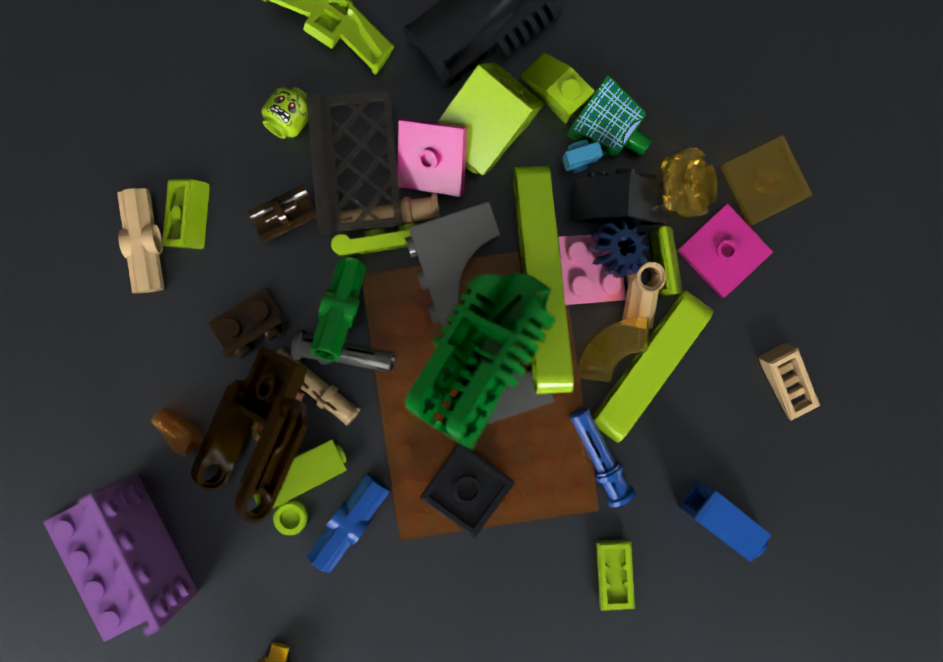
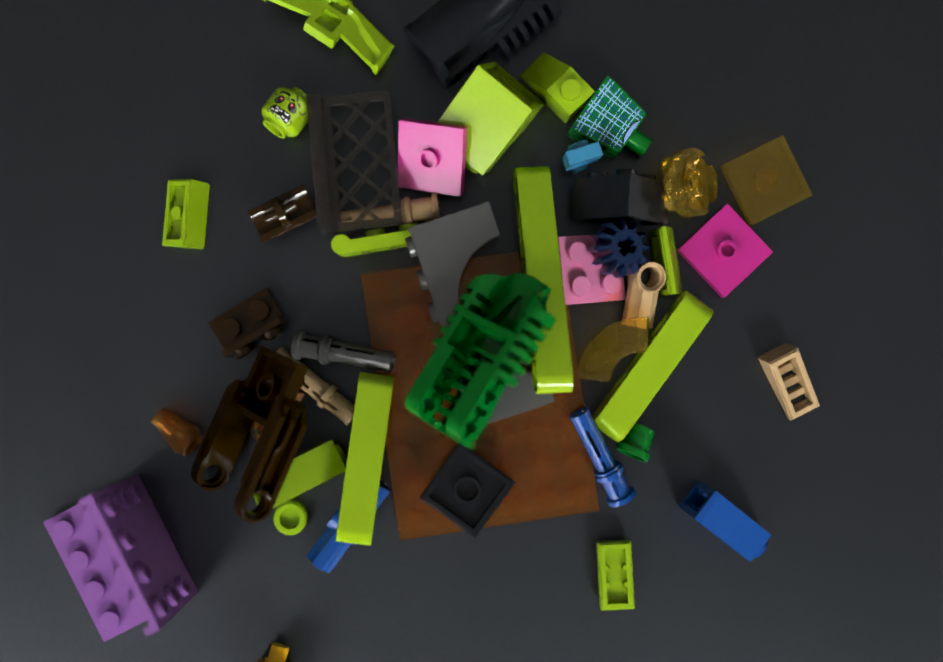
(140, 240): tan piece -> none
(338, 309): green piece -> none
(365, 458): none -> lime beam
(637, 443): none -> green piece

